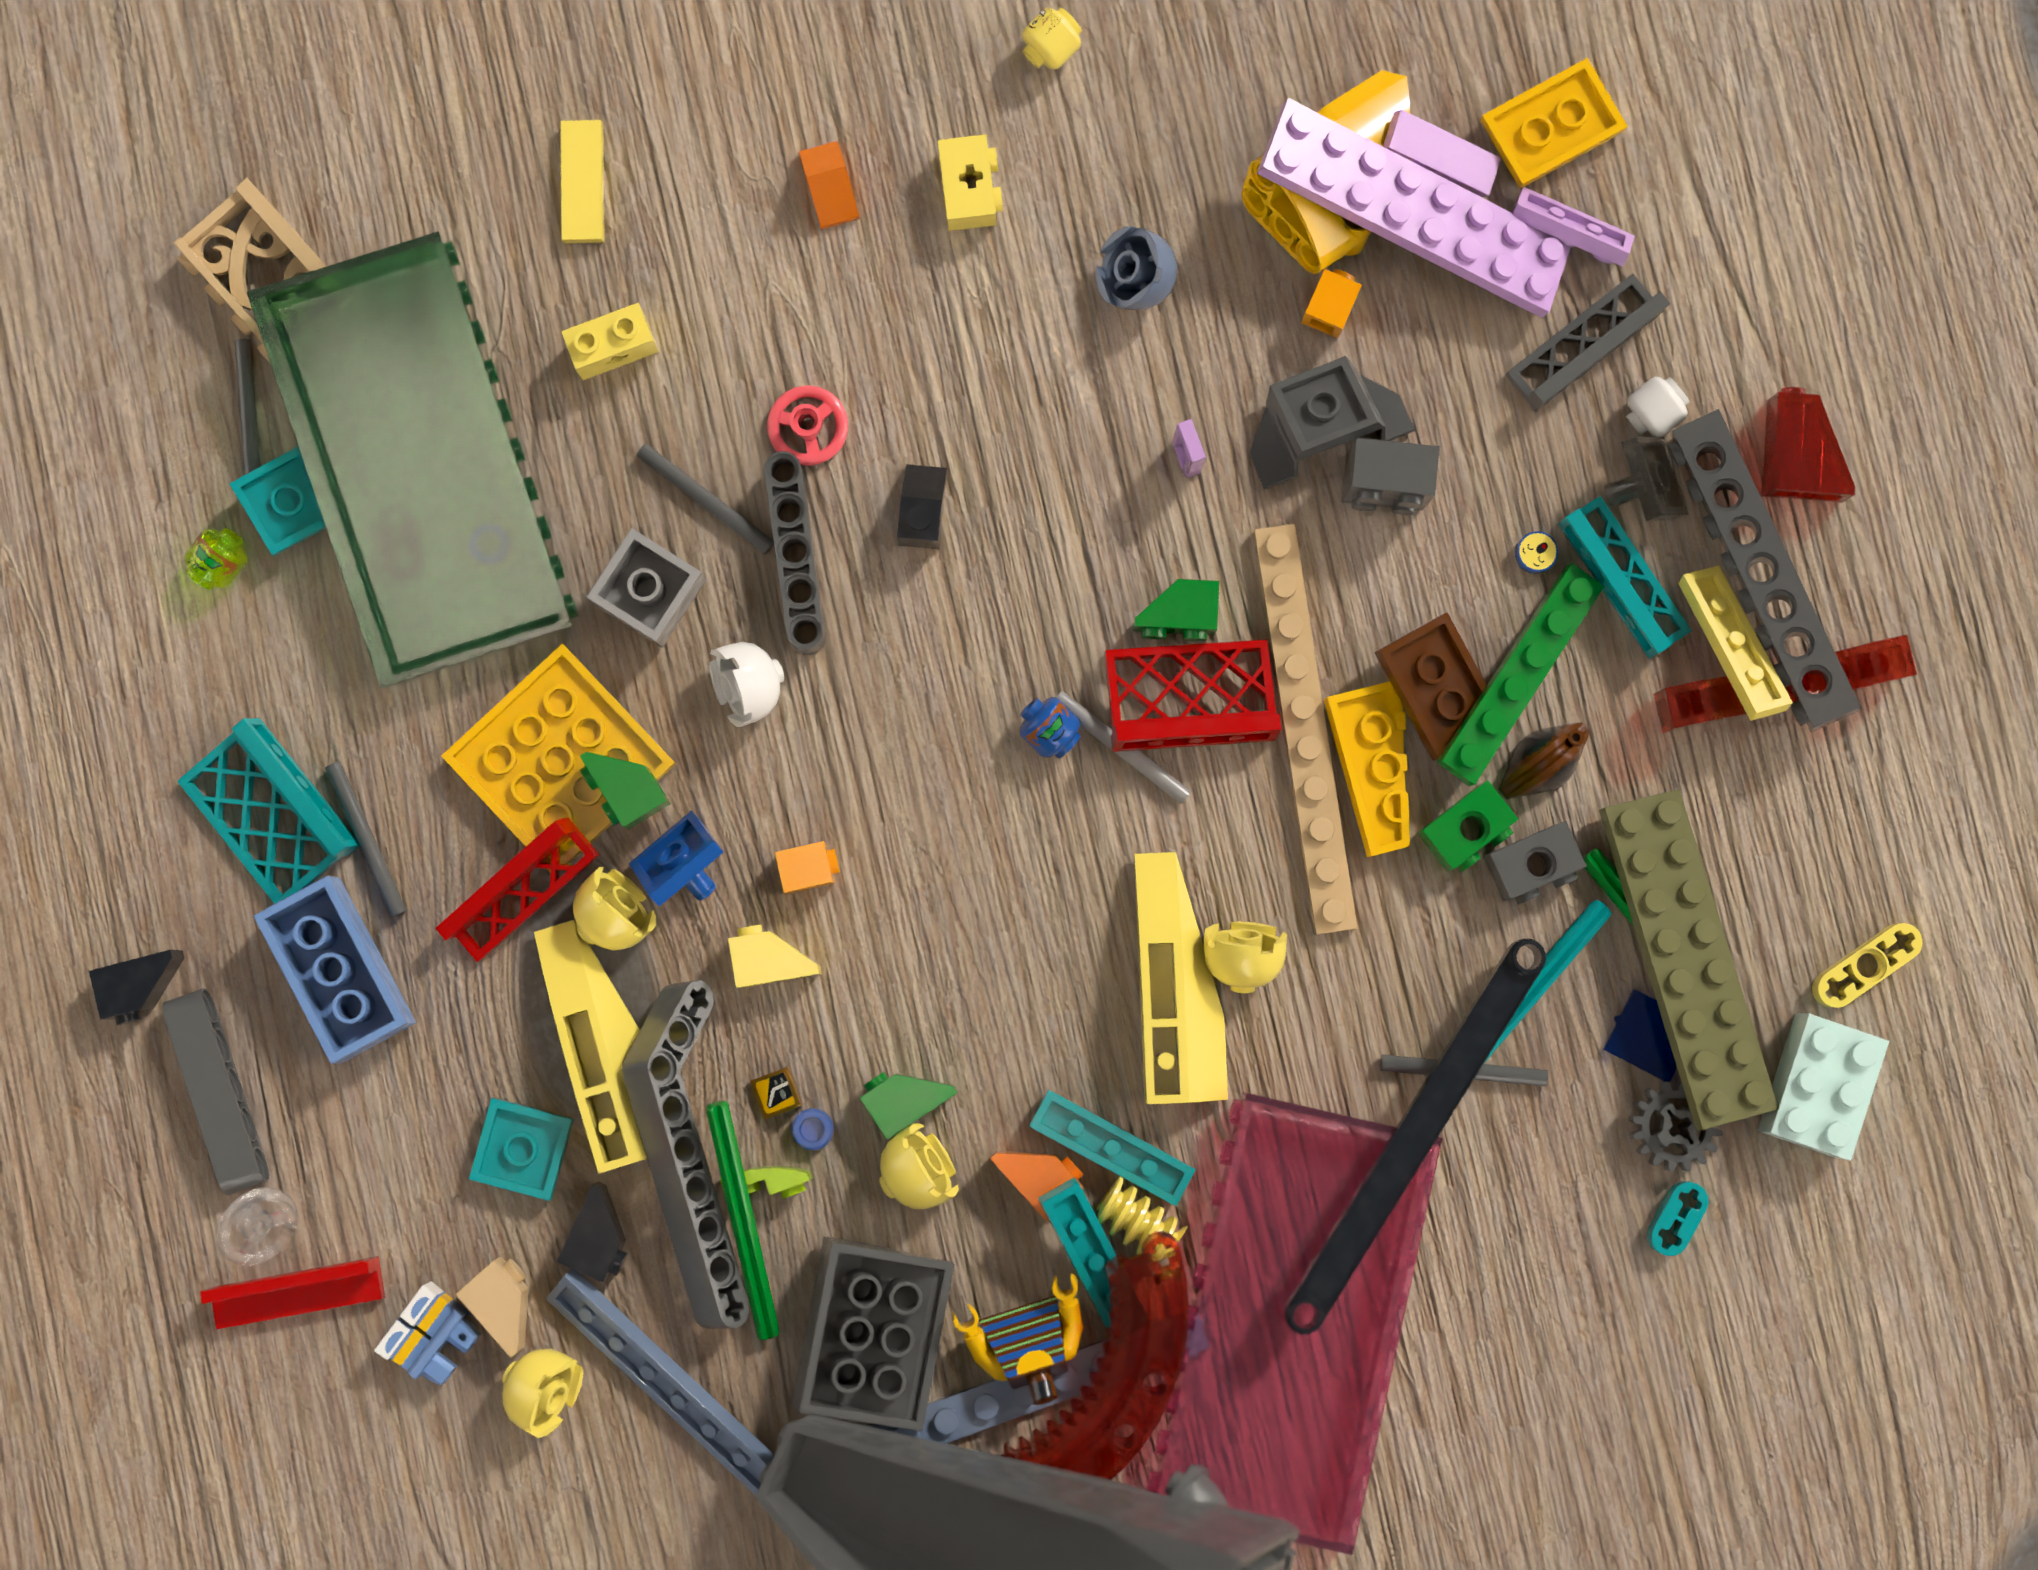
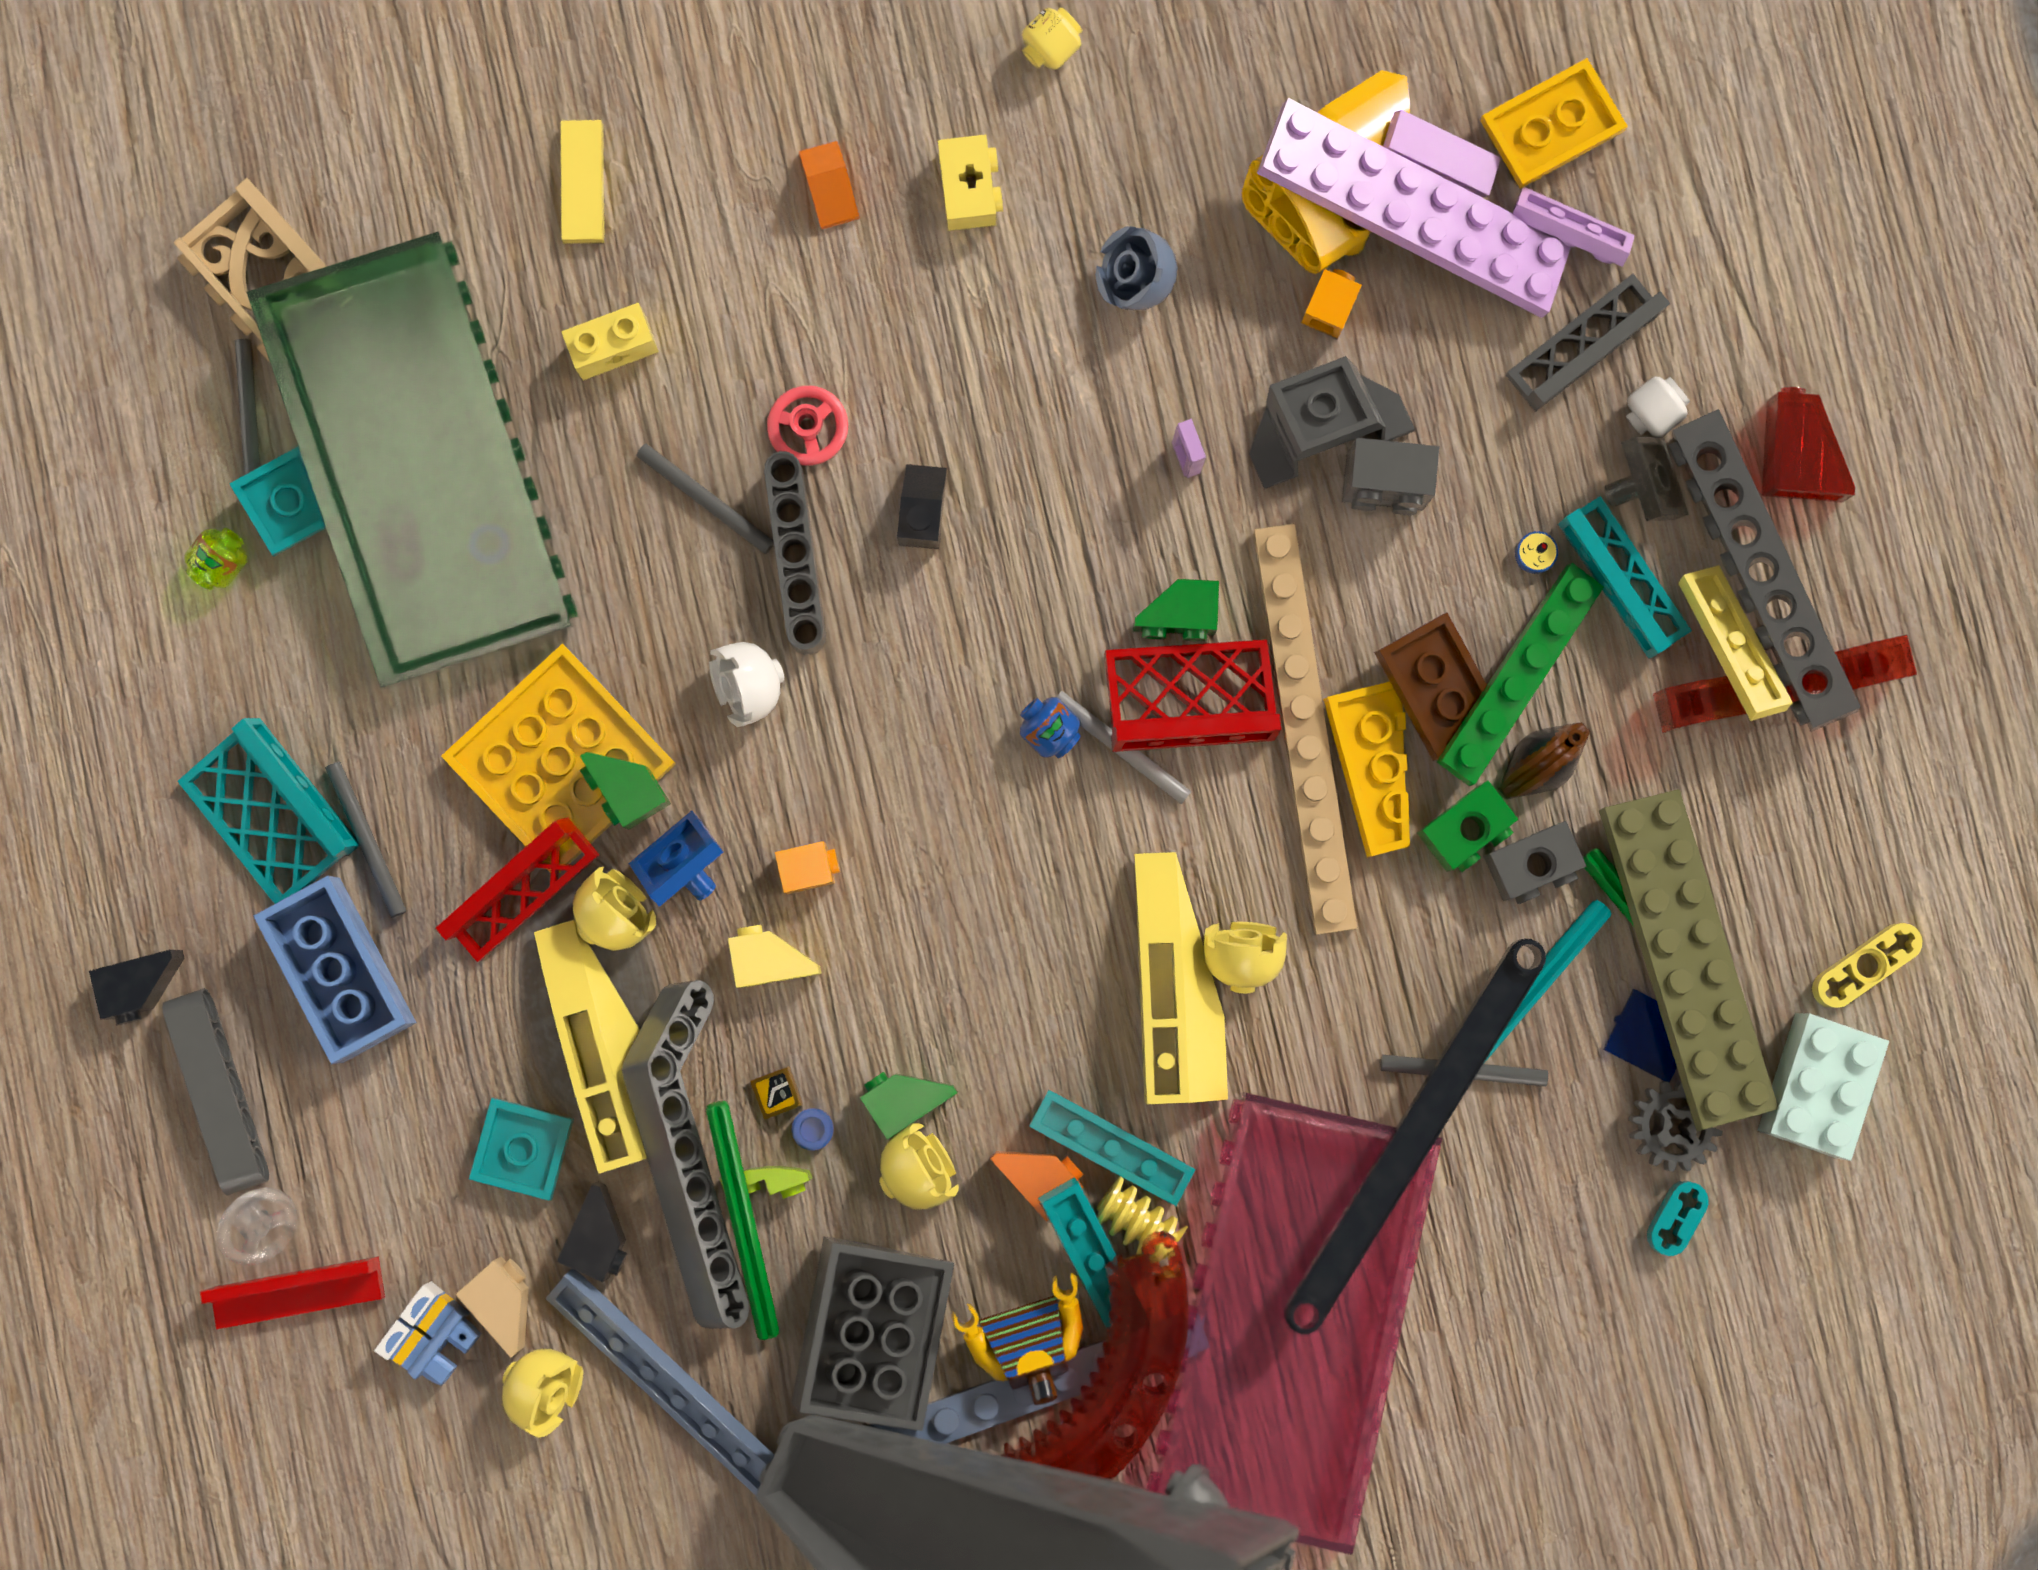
(646, 587): light grey brick -> none

